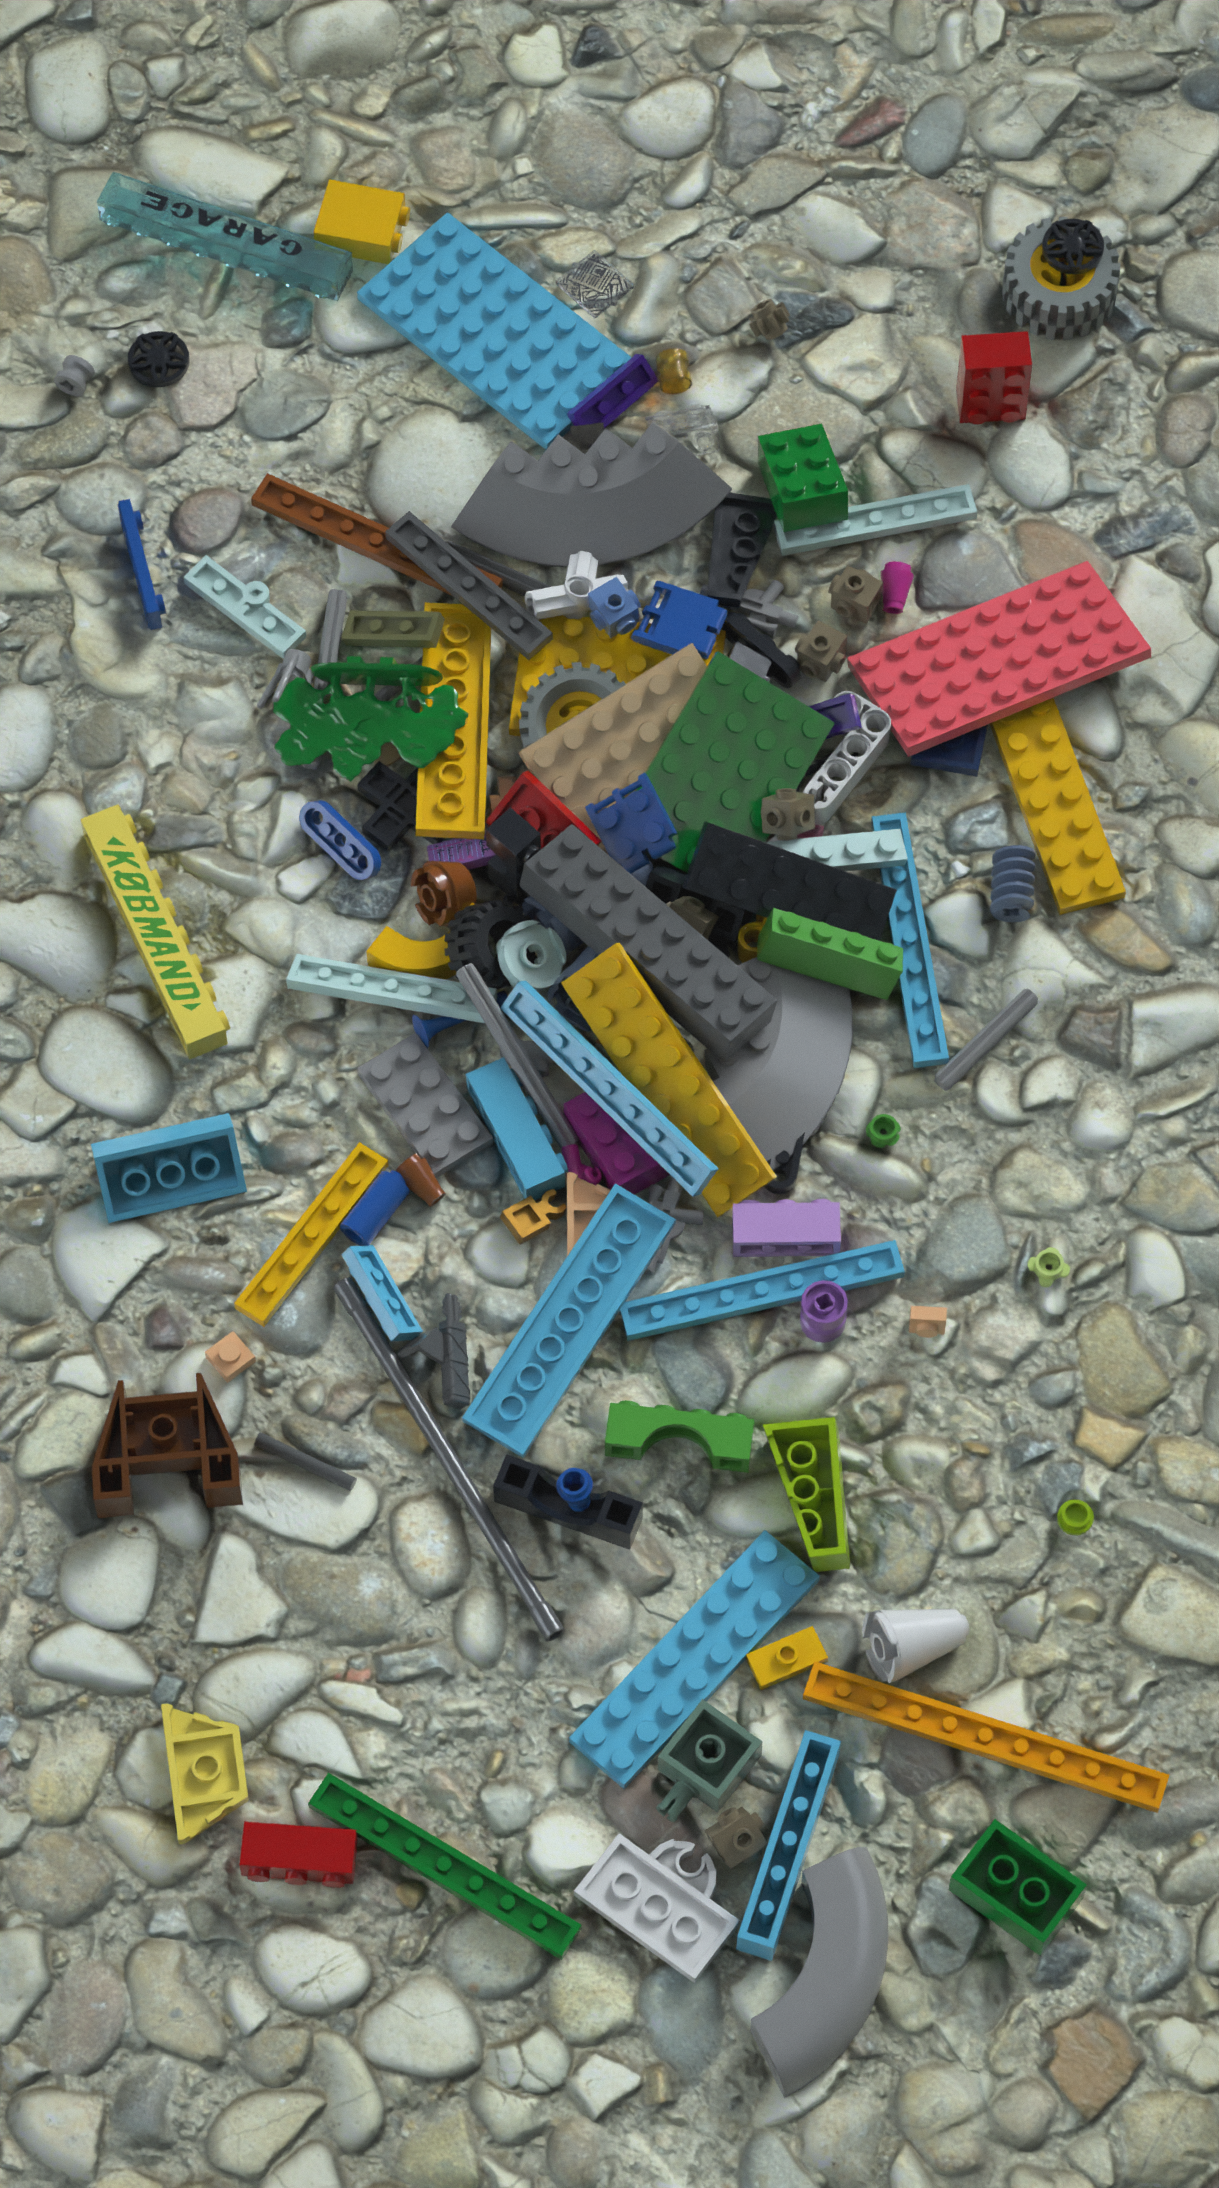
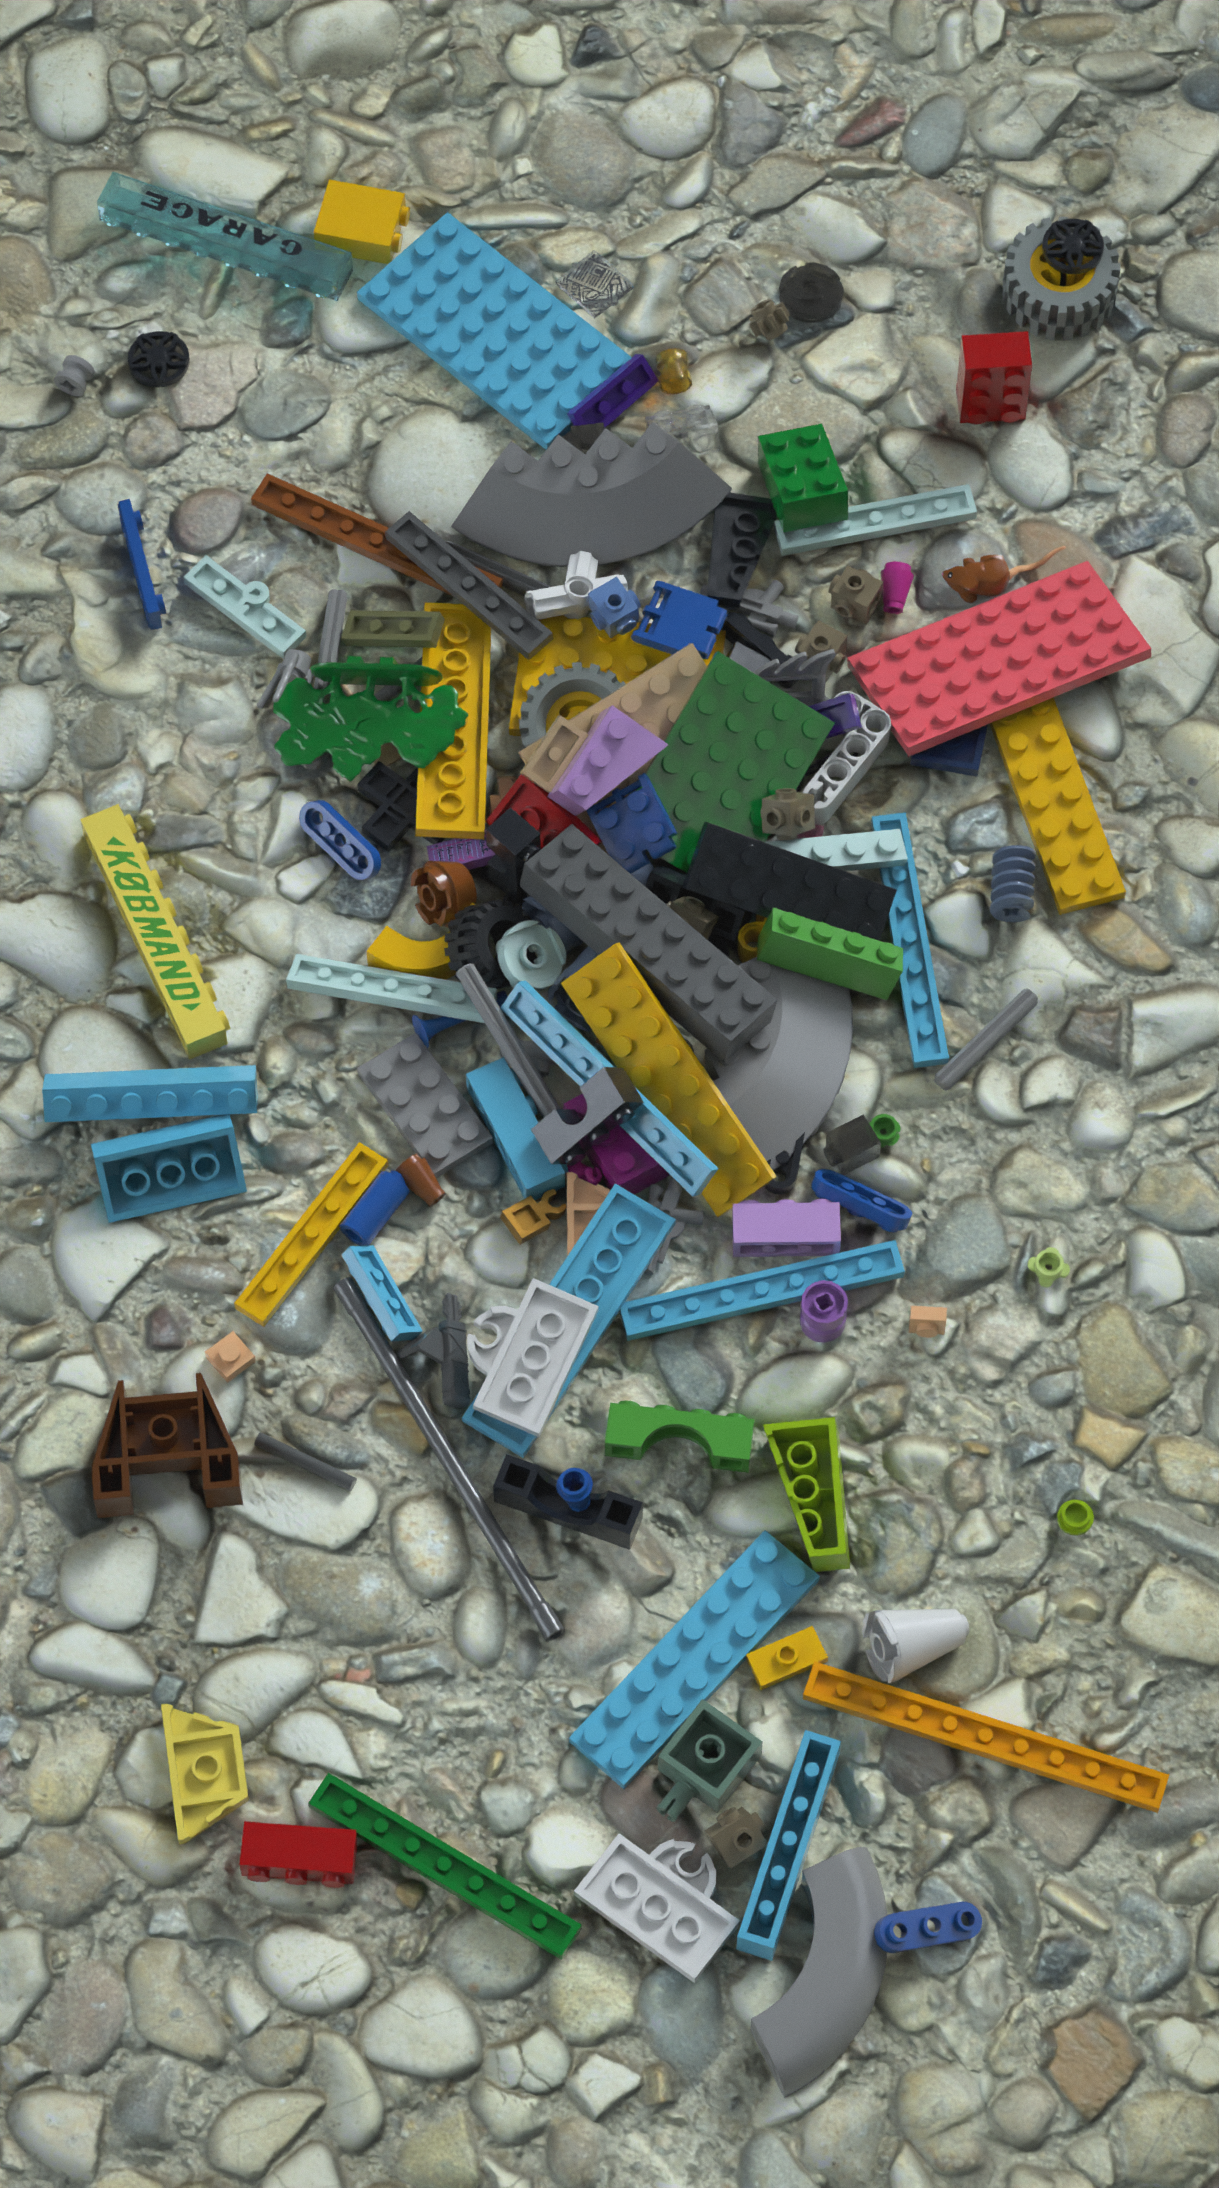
(150, 1093): none -> medium azure brick
(530, 1354): none -> white plate
(554, 753): none -> tan plate
(607, 757): none -> lavender wedge
(609, 1101): none -> arch
(793, 669): none -> light grey piece
(811, 292): none -> clear smoke tile
(852, 1145): none -> clear smoke brick
(861, 1200): none -> blue plate
(916, 1933): none -> blue plate
(988, 576): none -> dark orange animal
(1017, 1887): green brick -> none

